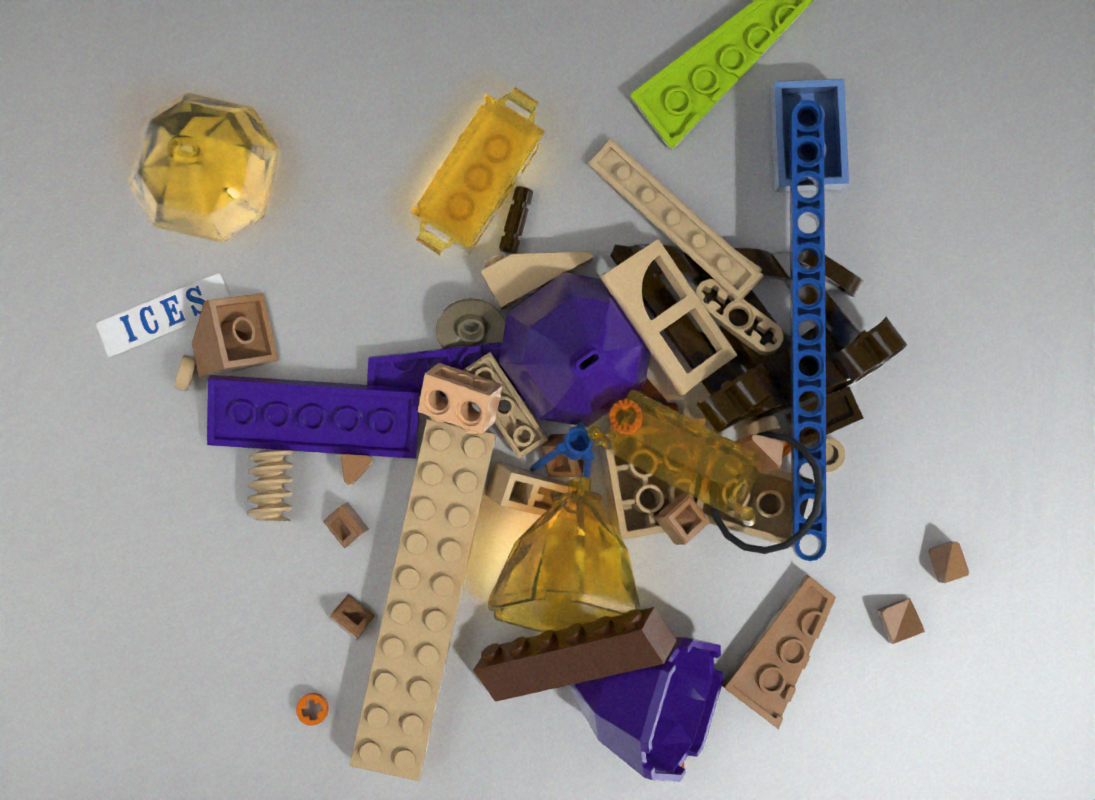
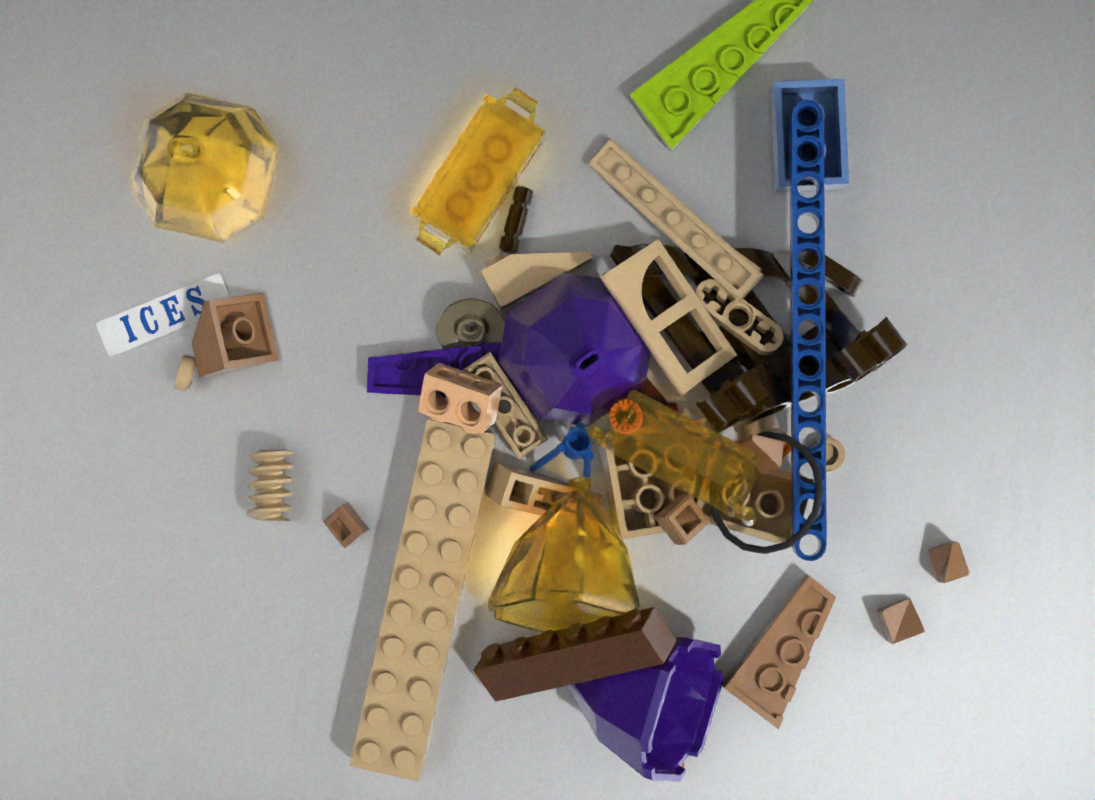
(303, 703): orange bush -> none
(312, 416): dark purple plate -> none
(351, 617): medium nougat slope -> none
(355, 466): medium nougat slope -> none
(561, 465): medium nougat slope -> none
(840, 412): dark brown plate -> none

